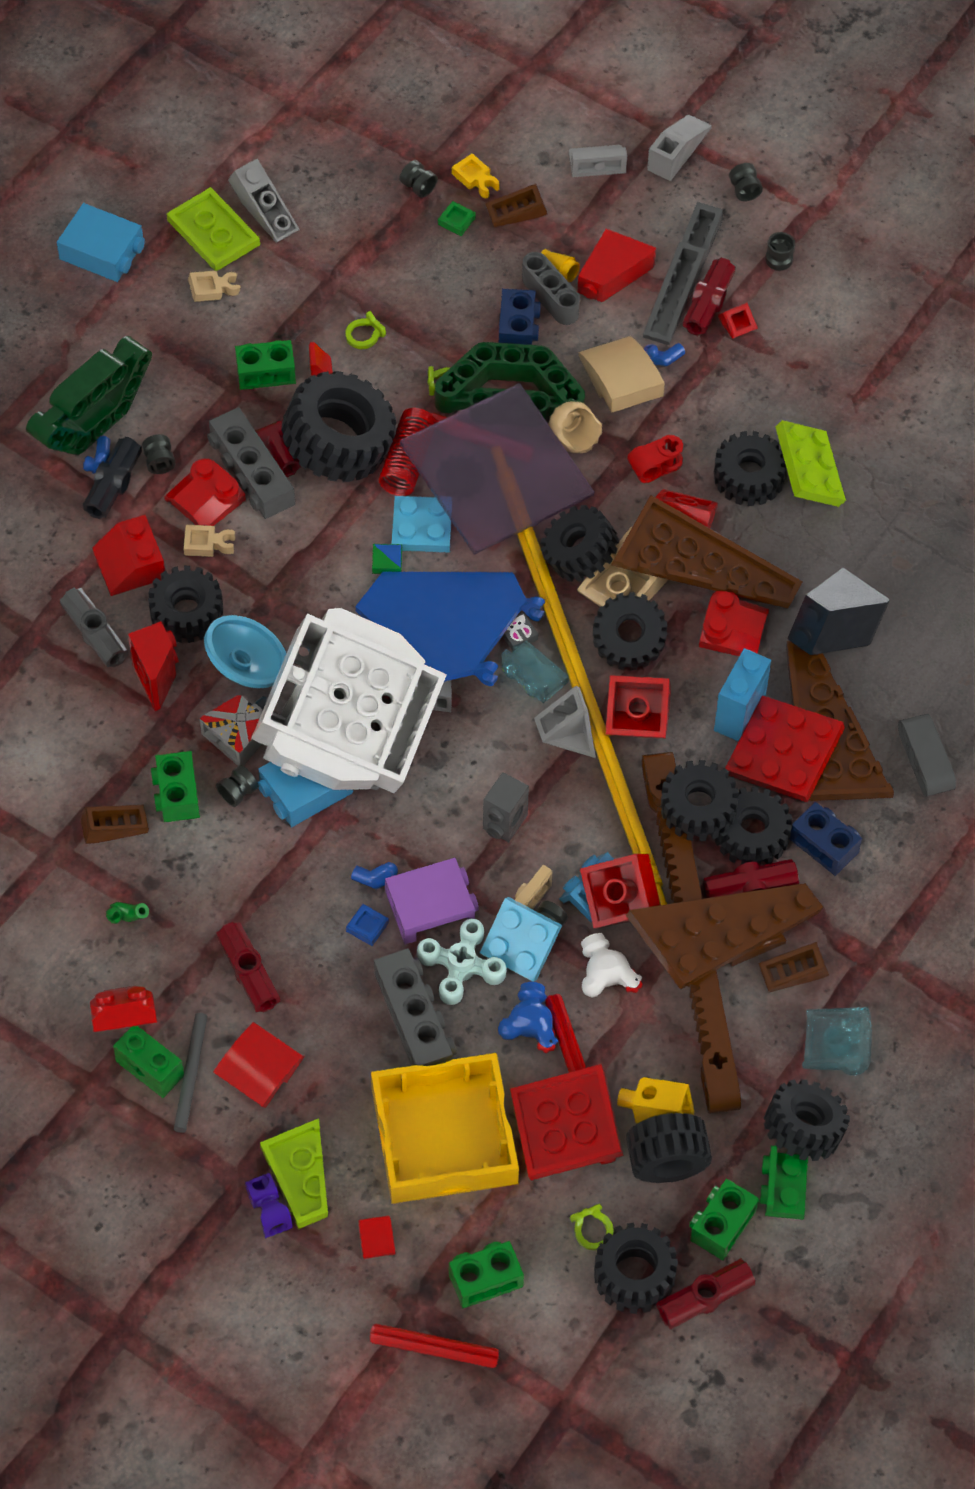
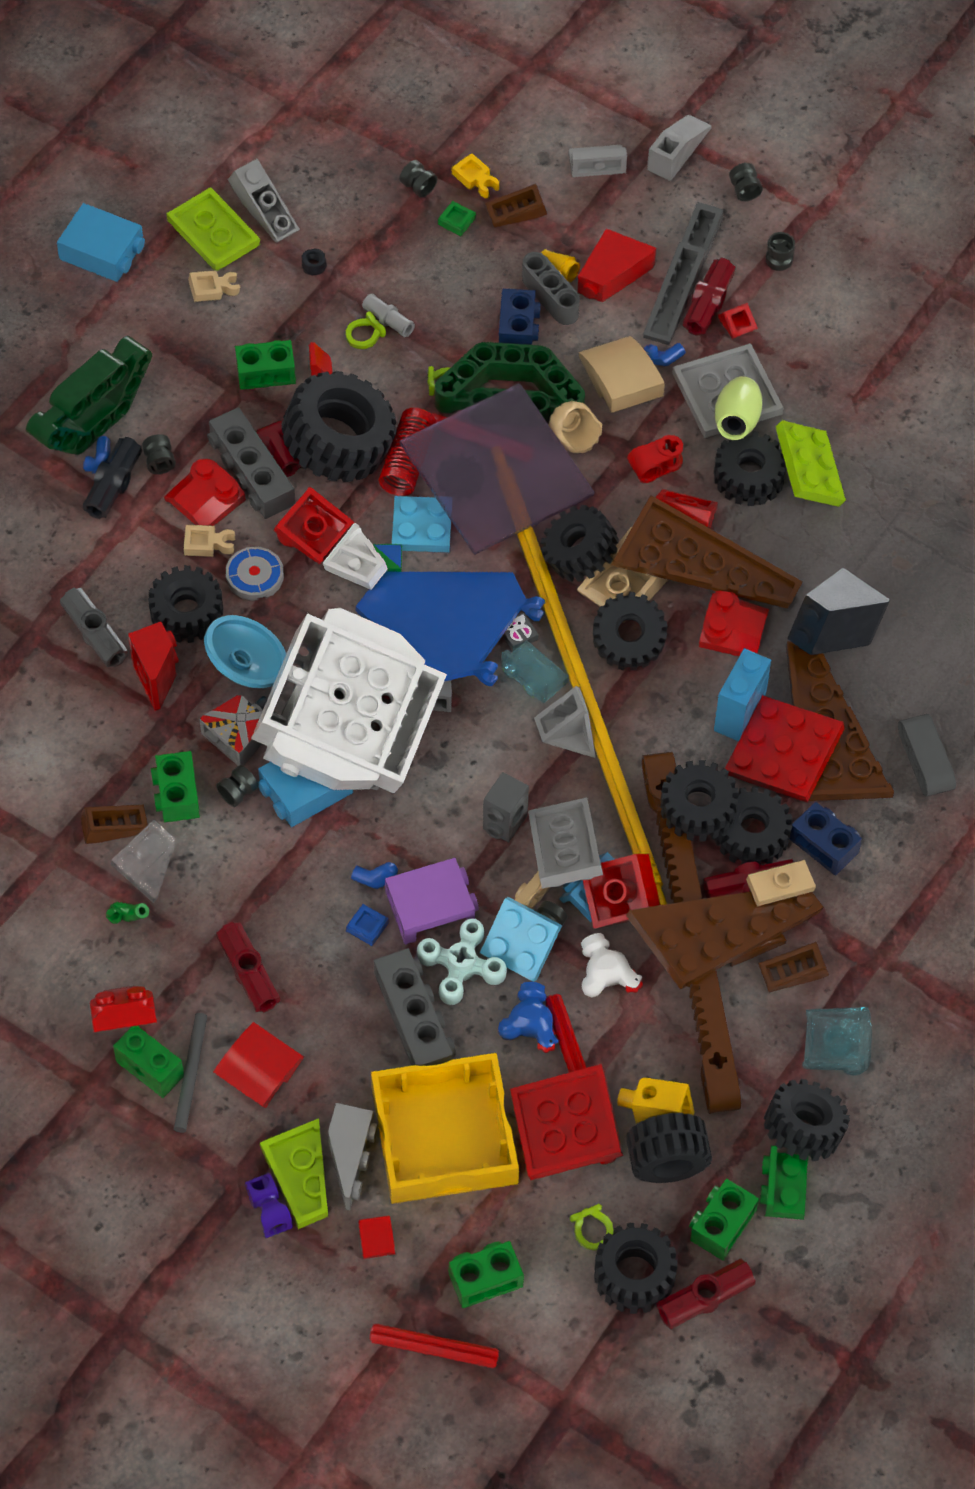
(129, 556): red slope -> none
(146, 859): none -> clear wing
(254, 573): none -> tile
(313, 269): none -> black axle
(313, 526): none -> red slope
(348, 1141): none -> light grey slope
(356, 559): none -> white wing
(388, 315): none -> light grey pin
(565, 843): none -> light grey plate
(638, 706): red slope -> none
(706, 377): none -> light grey plate
(738, 408): none -> yellowish green piece
(781, 883): none -> tan plate

